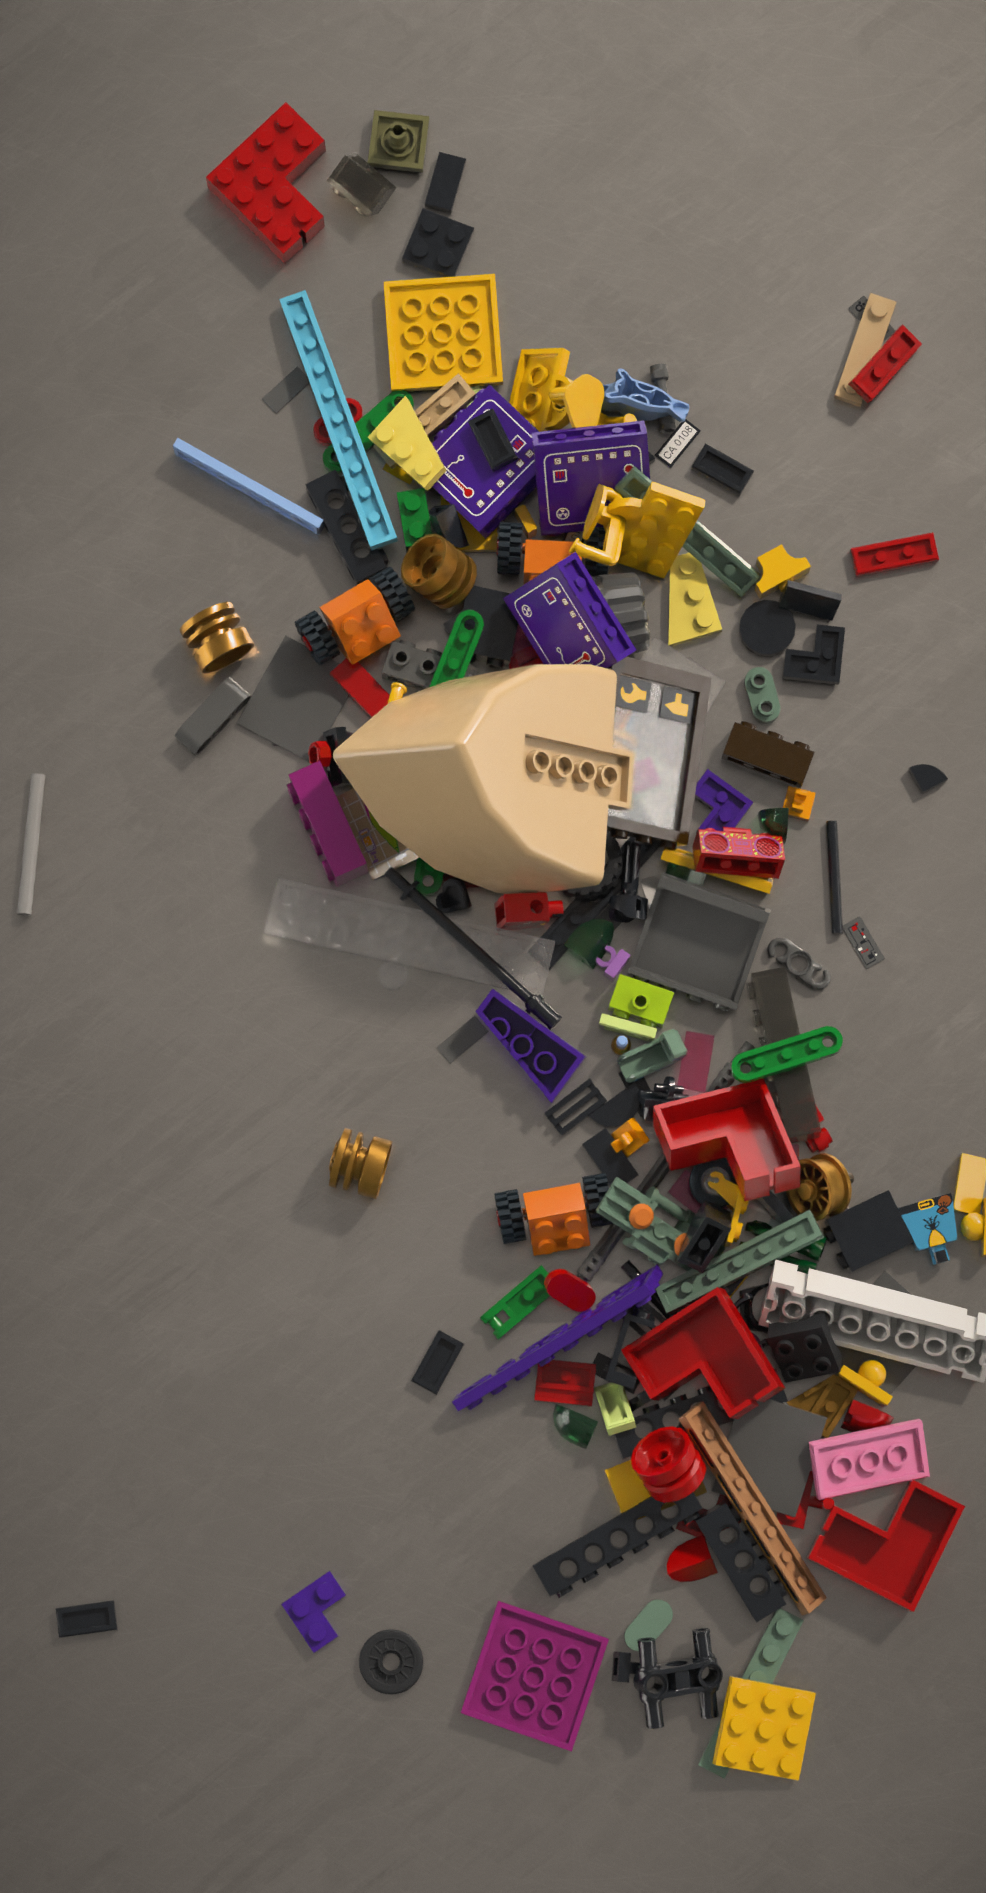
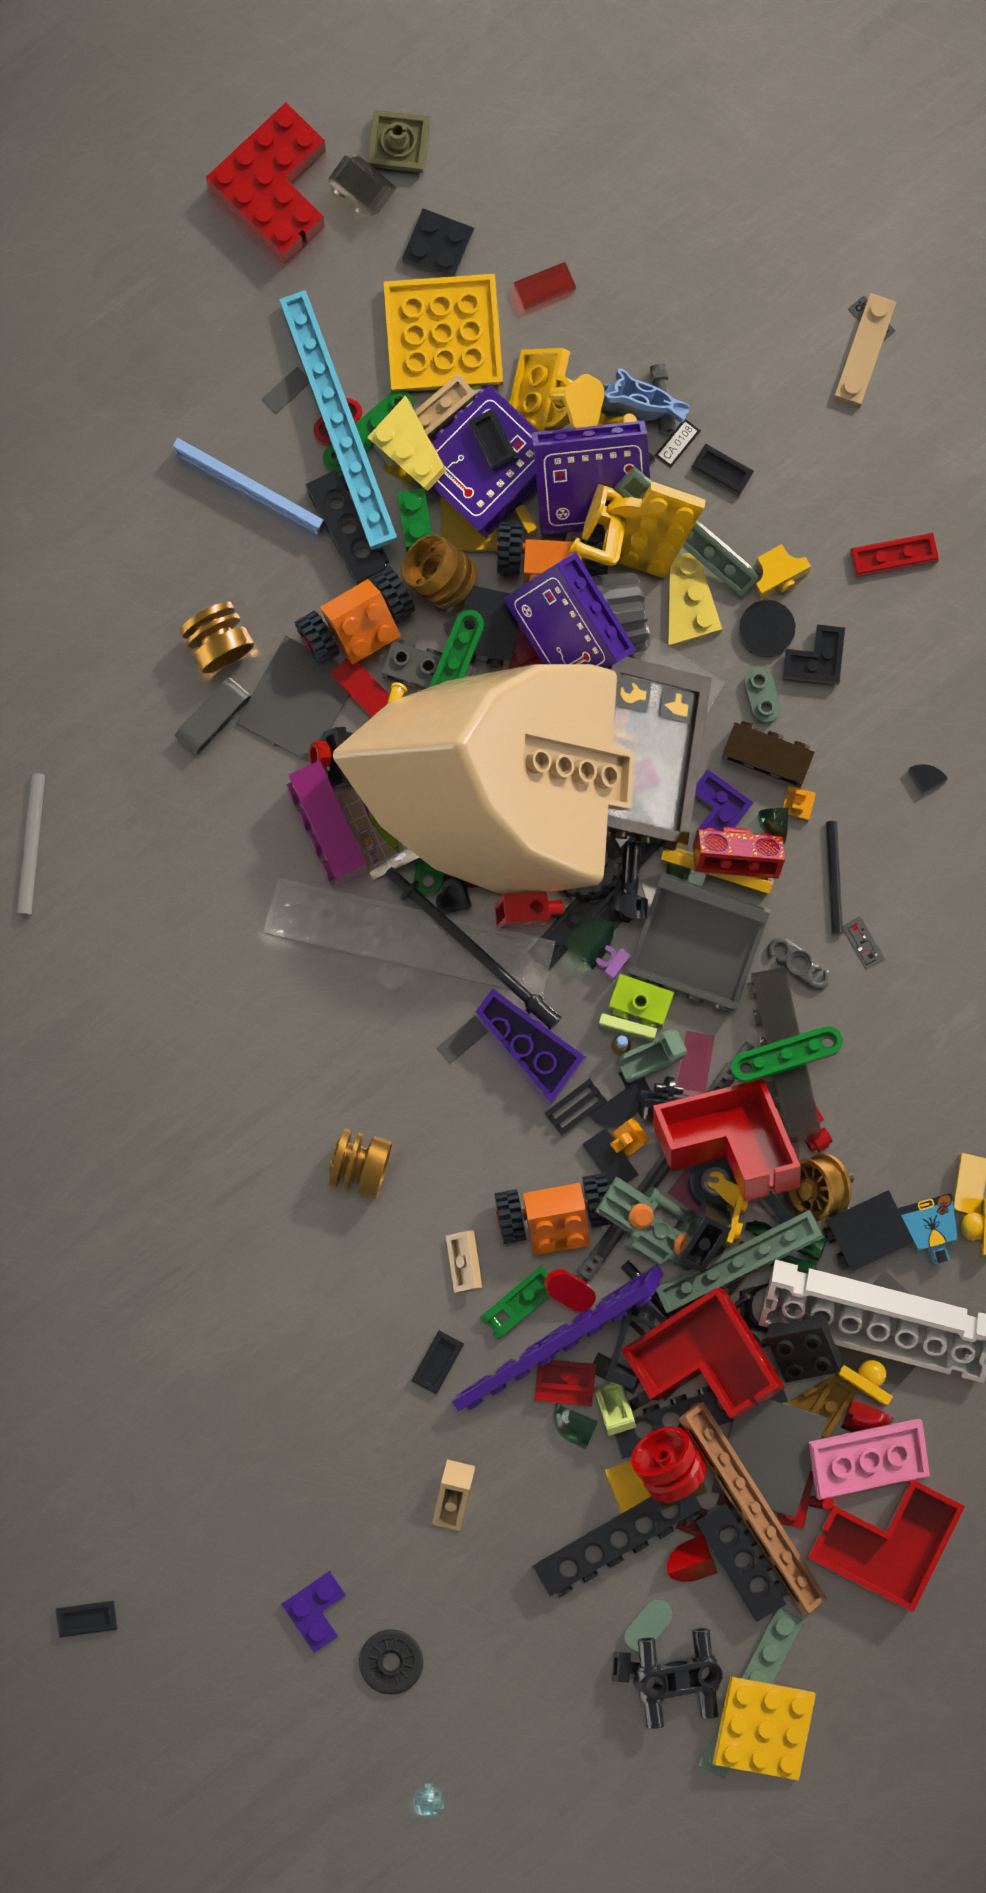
(428, 1800): none -> clear light blue tile
(445, 182): black tile -> none
(448, 525): black brick -> none
(453, 1495): none -> tan slope
(464, 1261): none -> tan plate
(534, 1676): magenta plate -> none
(544, 285): none -> clear red tile
(810, 600): black tile -> none
(885, 363): red tile -> none

